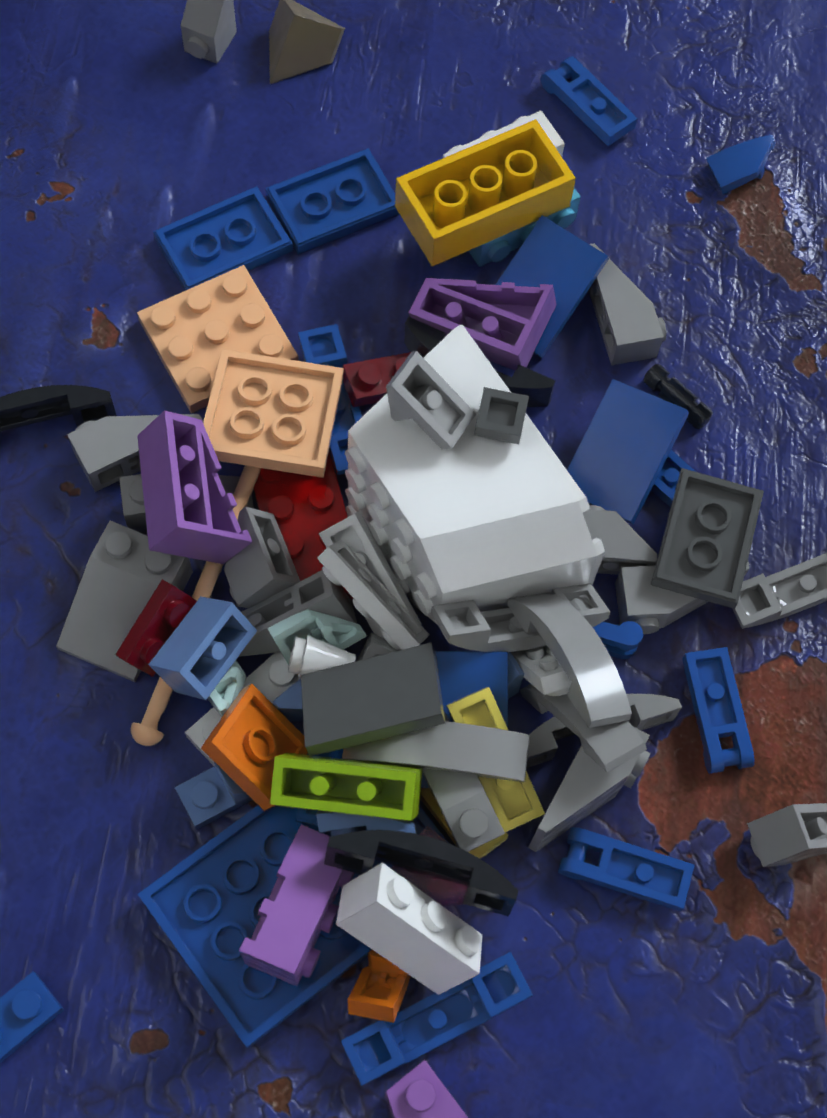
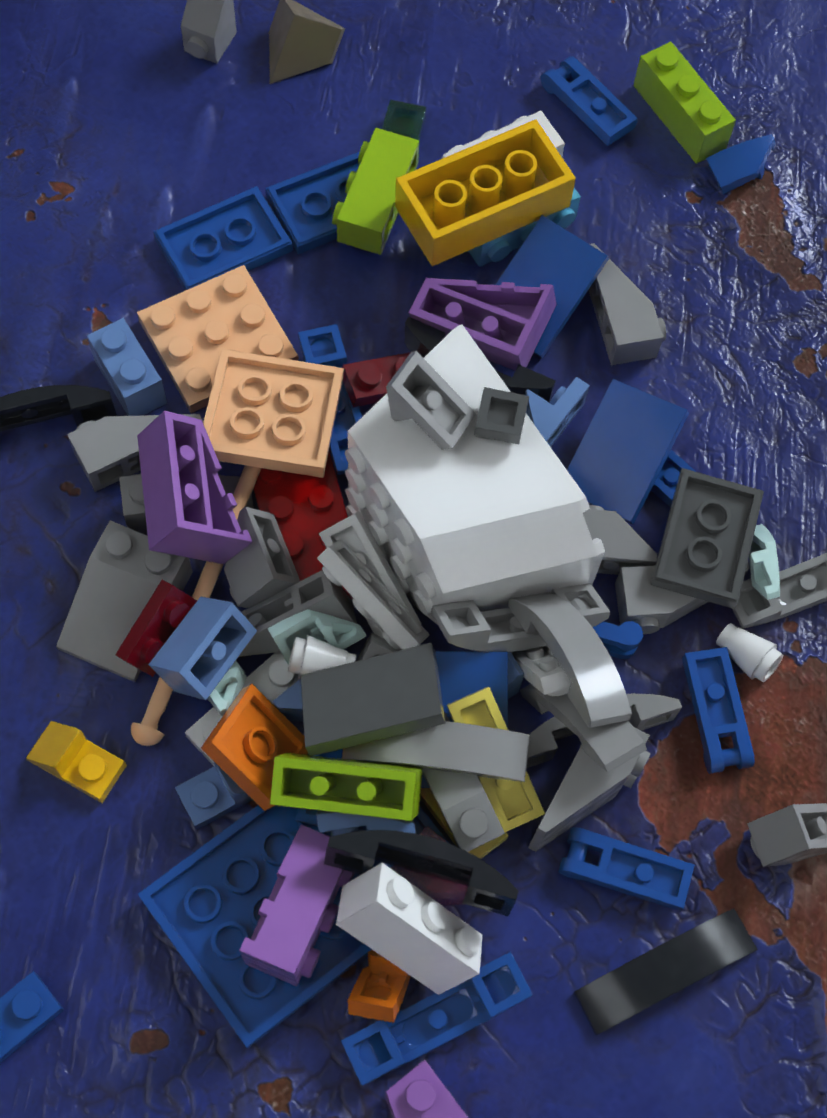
(76, 760): none -> yellow slope
(127, 368): none -> medium blue brick
(369, 207): none -> lime brick
(405, 119): none -> plate
(555, 416): none -> medium blue slope
(664, 971): none -> black slope
(676, 393): black axle -> none
(683, 102): none -> lime brick
(750, 652): none -> white cone
(764, 563): none -> light aqua slope

